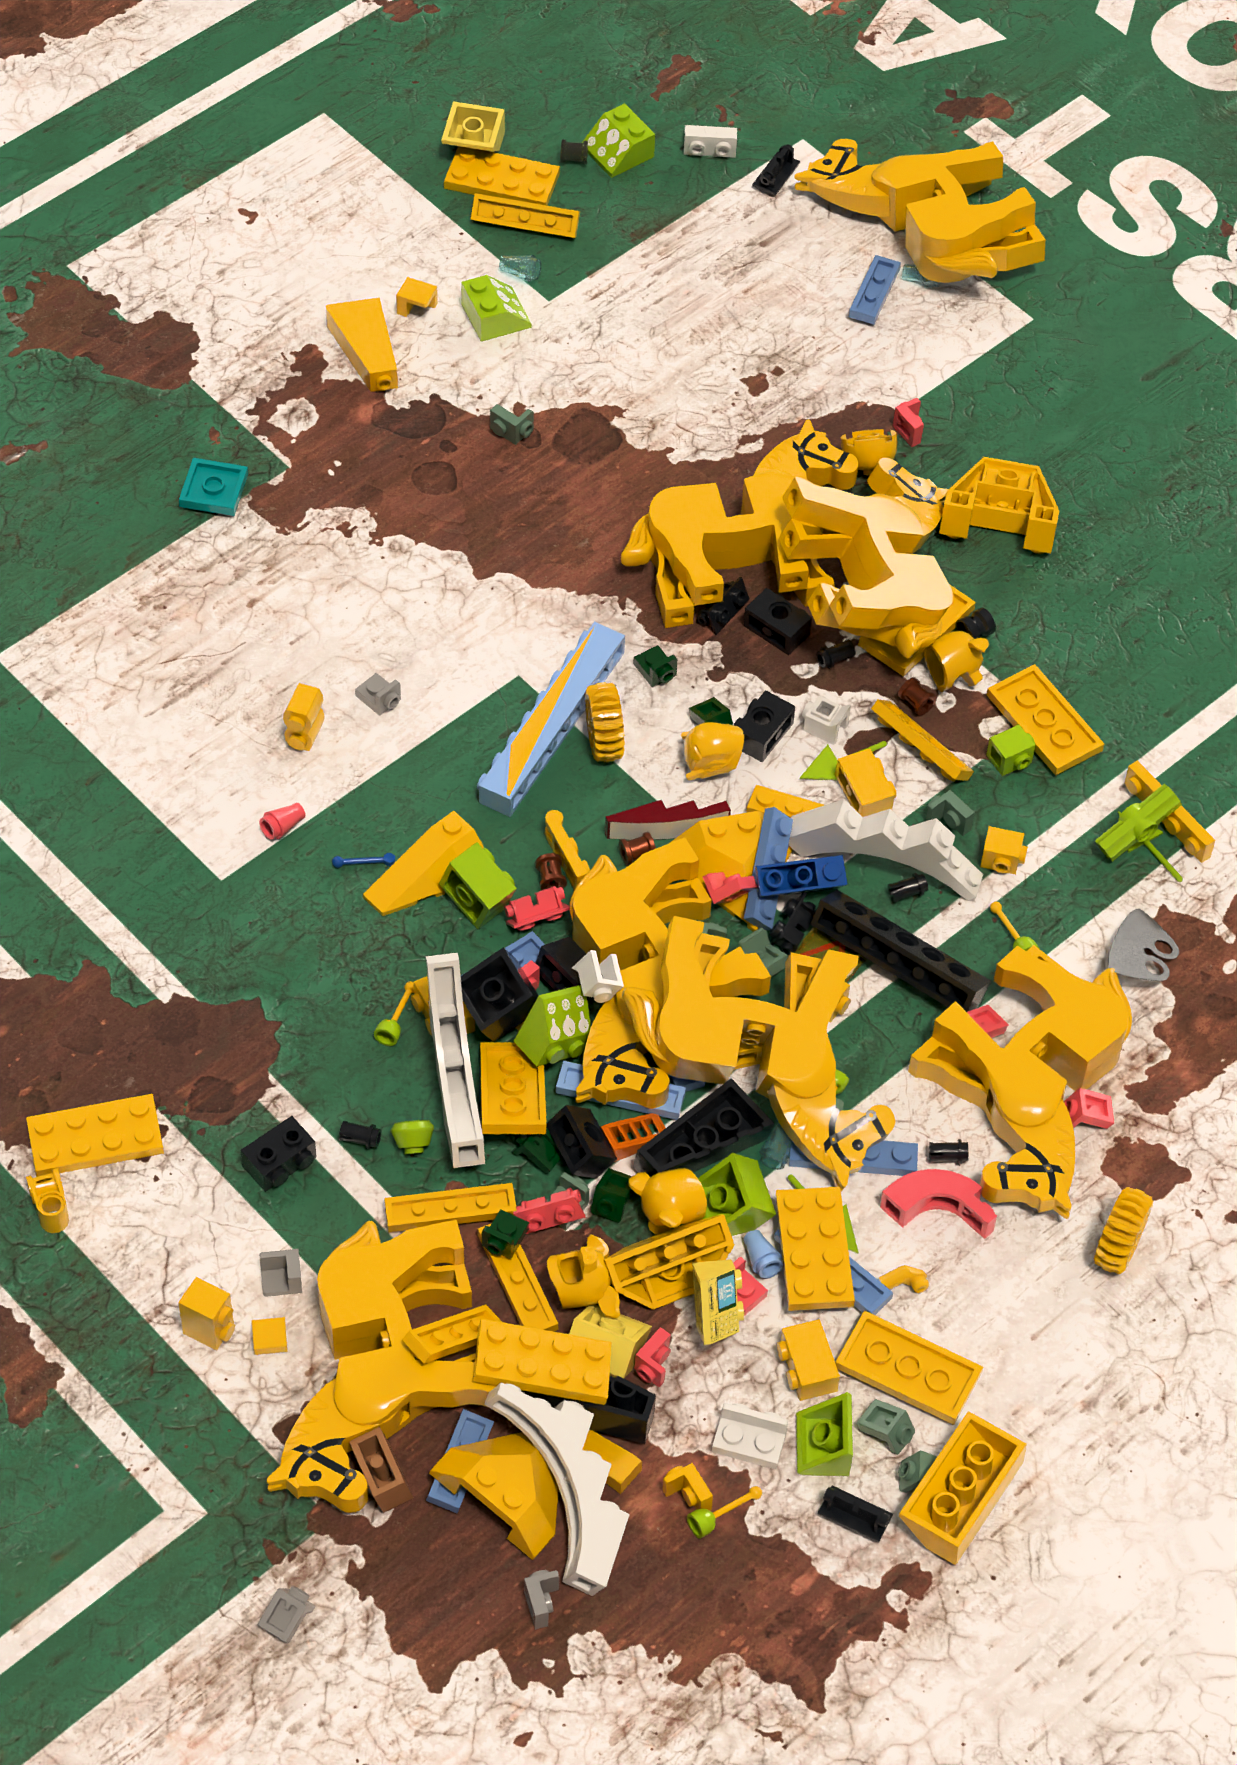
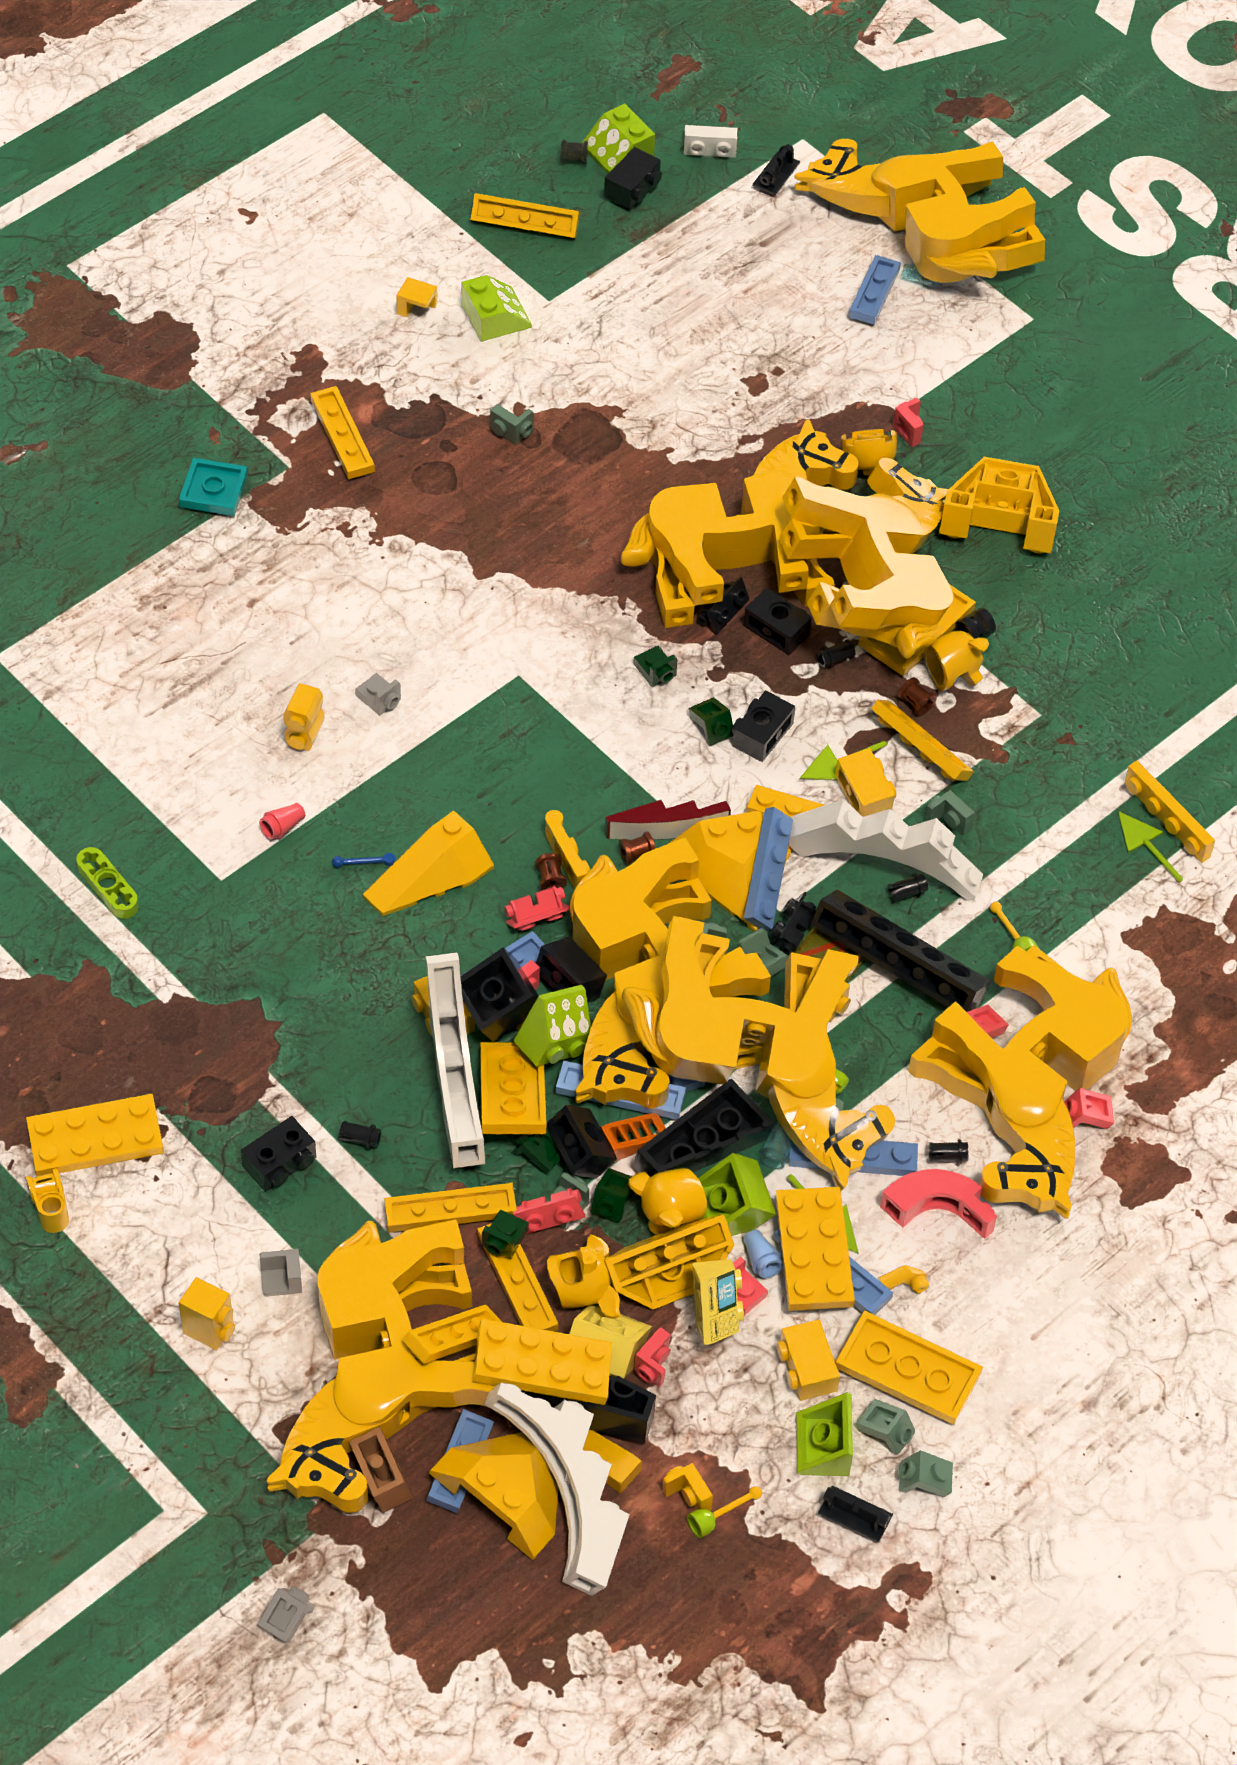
(107, 870): none -> lime beam
(269, 1336): yellow tile -> none
(342, 432): none -> yellow plate
(365, 340): yellow slope -> none
(389, 1031): lime hinge -> none
(412, 1135): lime cone -> none
(475, 127): light yellow slope -> none
(477, 885): lime brick -> none
(501, 176): yellow plate -> none
(522, 266): clear light blue cone -> none
(537, 1595): light grey bracket -> none
(550, 719): light blue brick -> none
(601, 979): white window -> none
(604, 722): yellow gear -> none
(632, 178): none -> black brick
(712, 749): yellow helmet -> none
(727, 889): coral bracket -> none
(750, 1435): white bracket -> none
(801, 876): blue slope -> none
(824, 719): white window -> none
(963, 1487): yellow slope -> none
(1003, 850): yellow brick -> none
(1011, 750): lime brick -> none
(1041, 710): yellow plate -> none
(1123, 1230): yellow gear -> none
(1128, 947): piece -> none
(1138, 822): lime piece -> none

